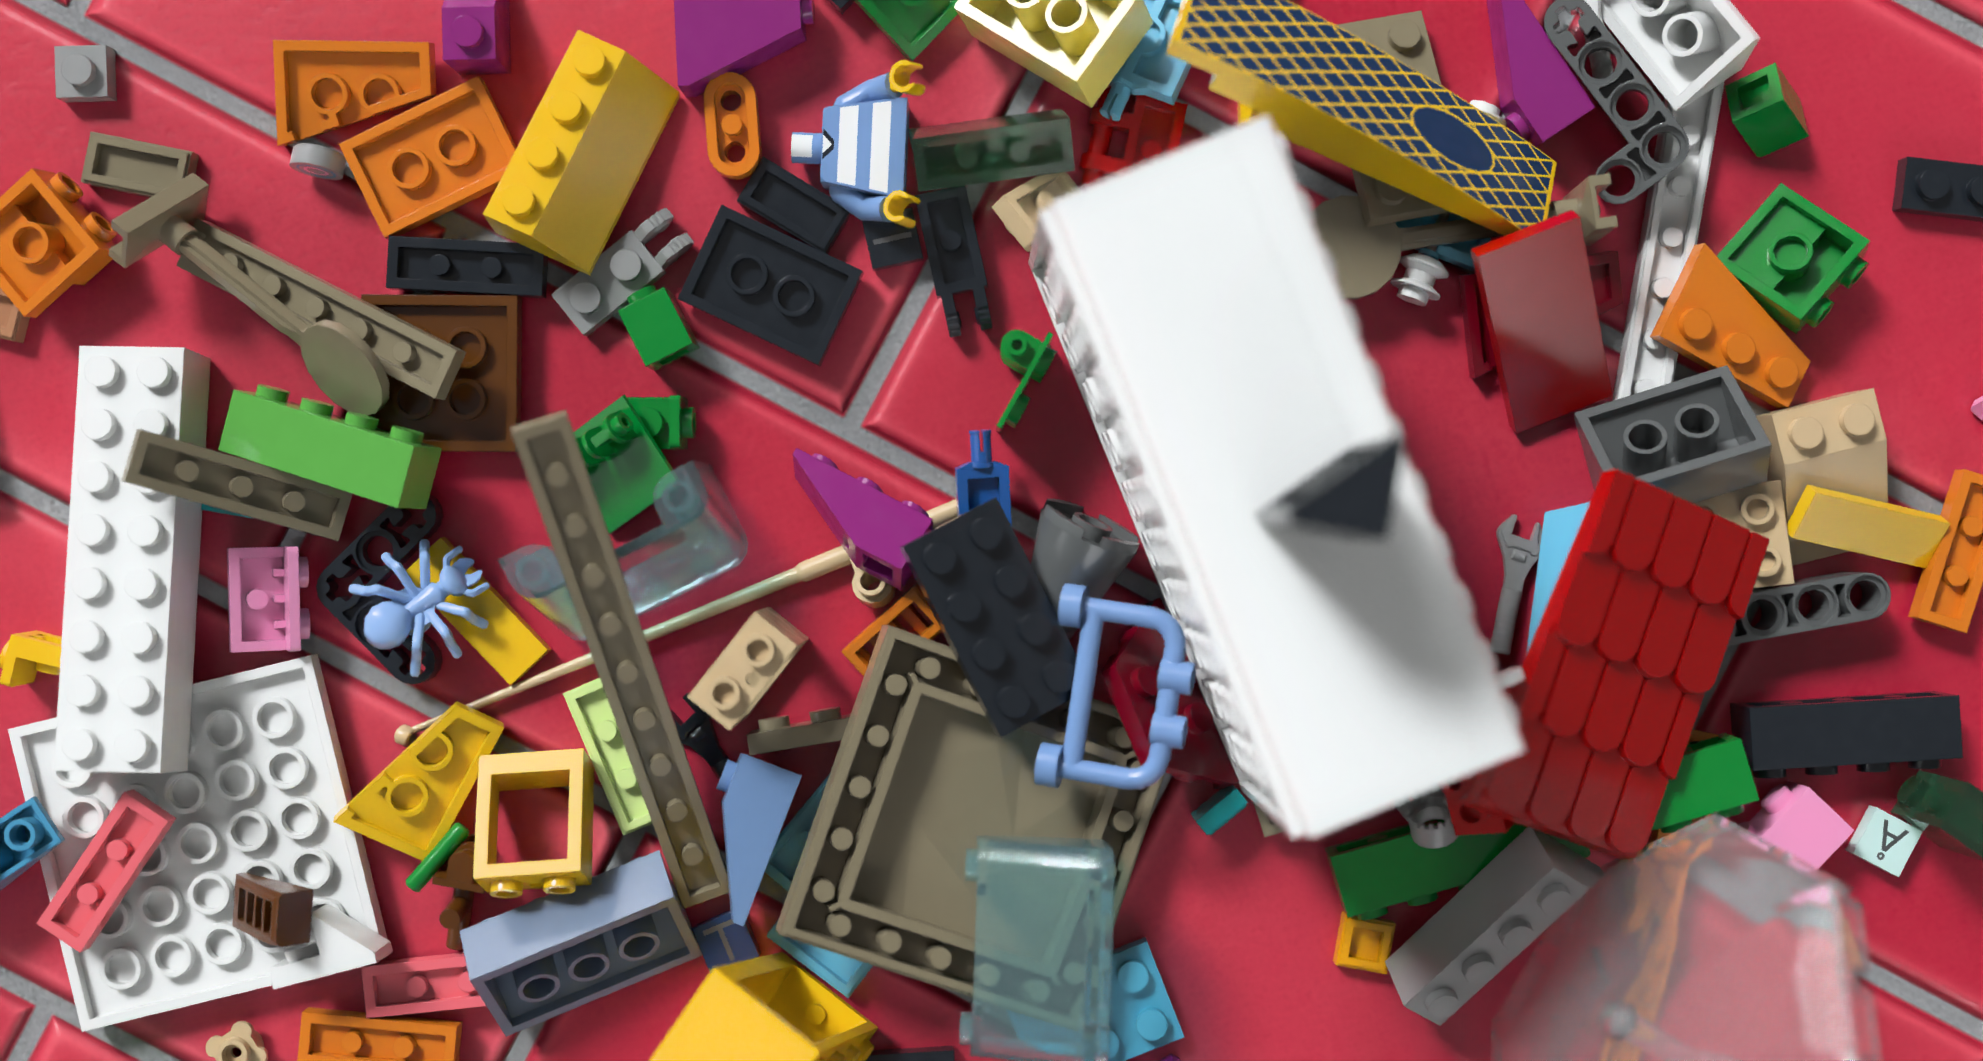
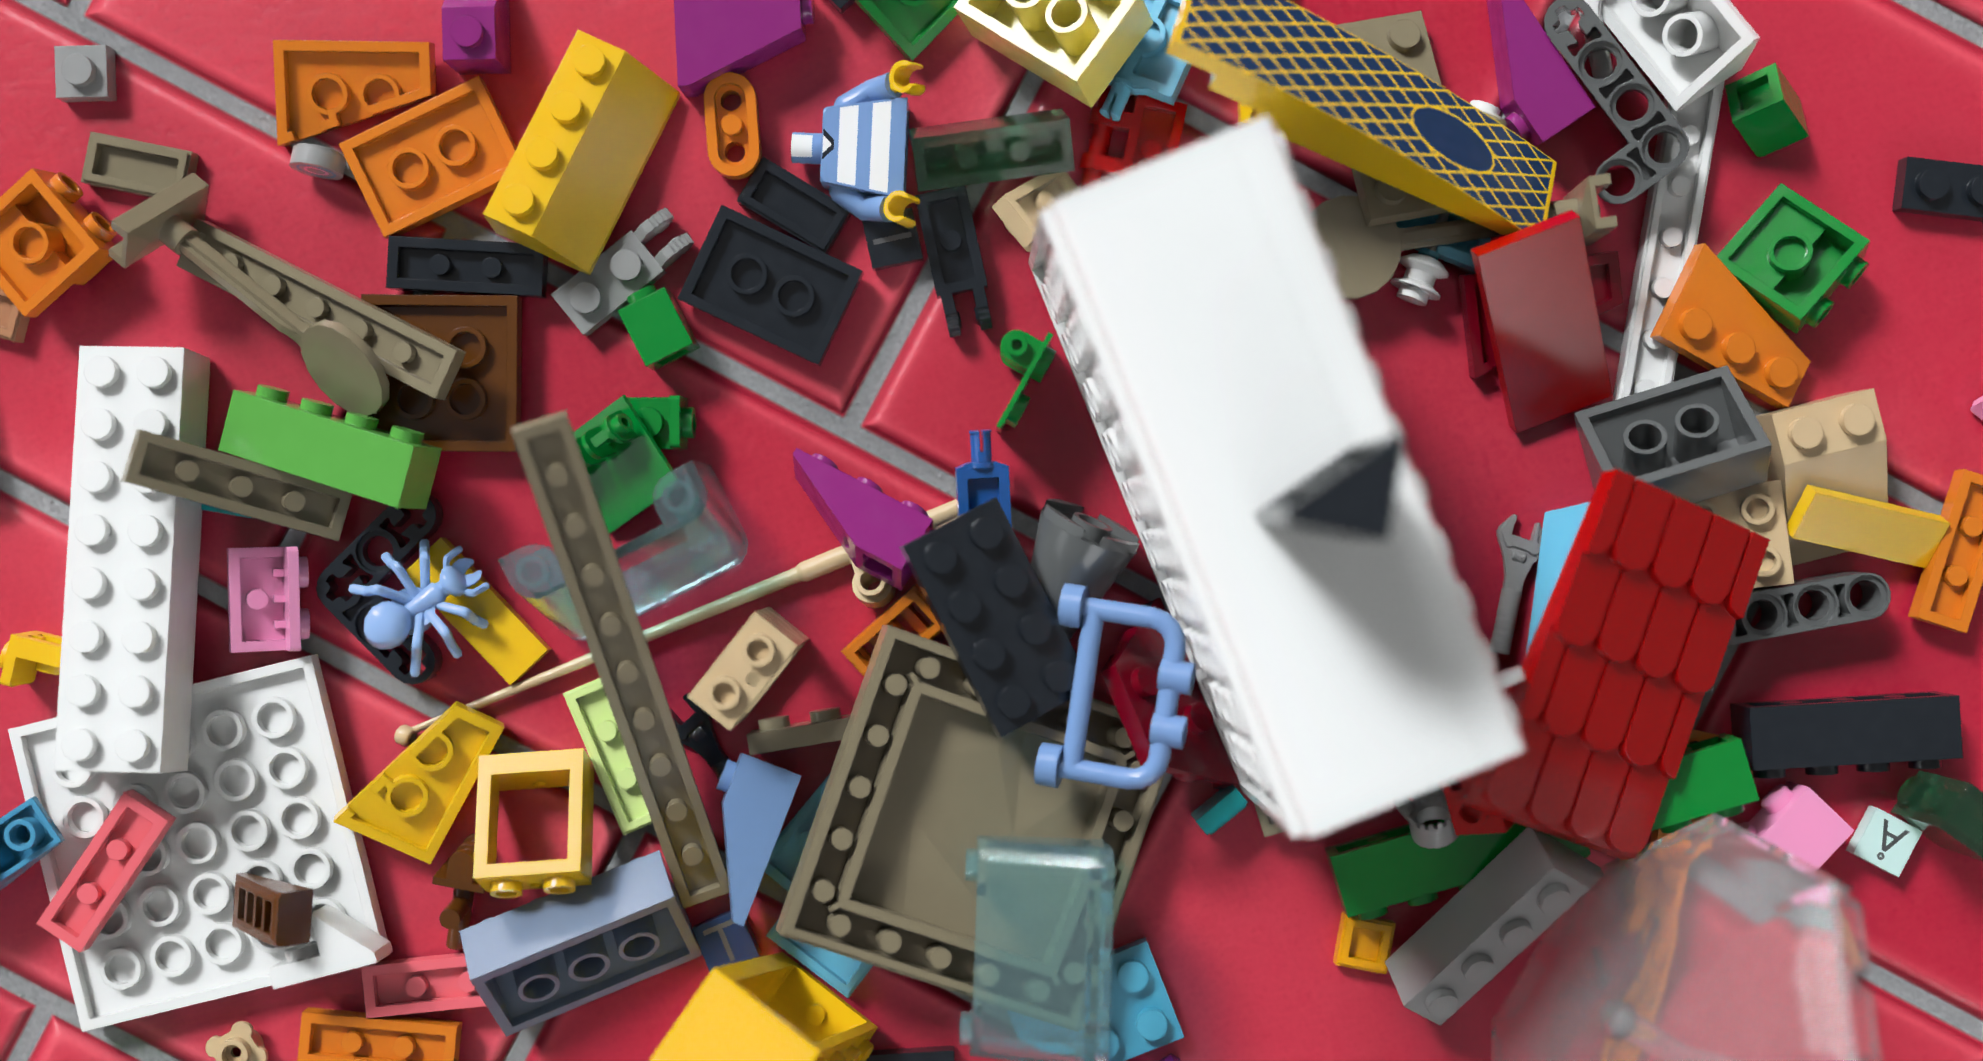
(437, 857): green piece -> none

